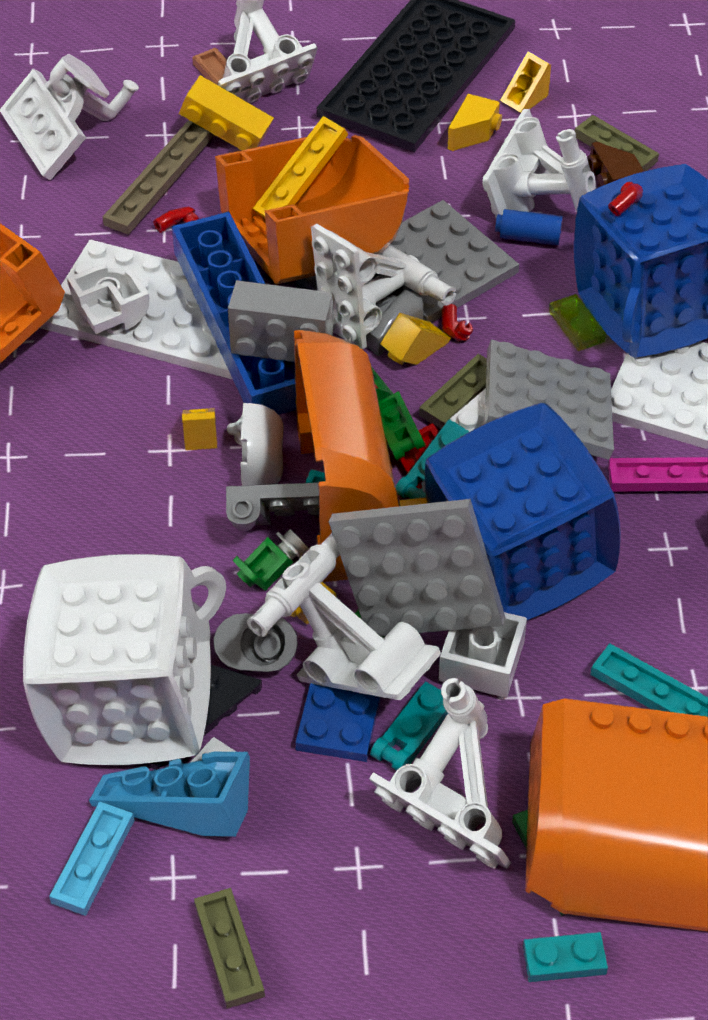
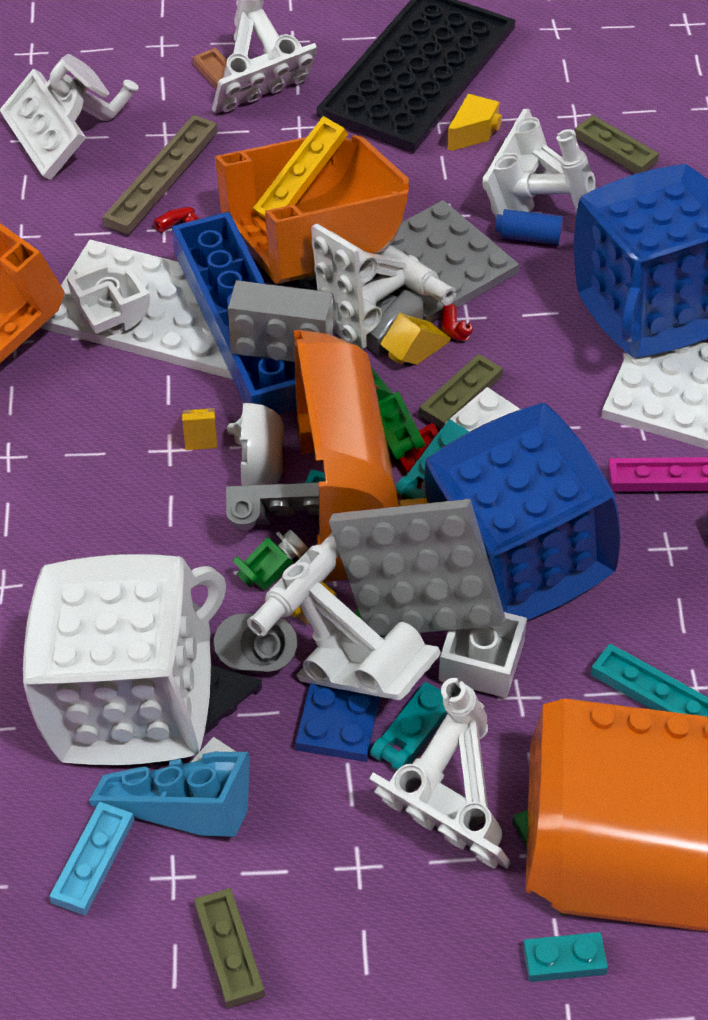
(225, 115): yellow brick -> none
(529, 84): yellow slope -> none
(573, 391): light grey plate -> none
(577, 322): clear neon green plate -> none
(611, 163): reddish brown slope -> none
(629, 195): red arm -> none

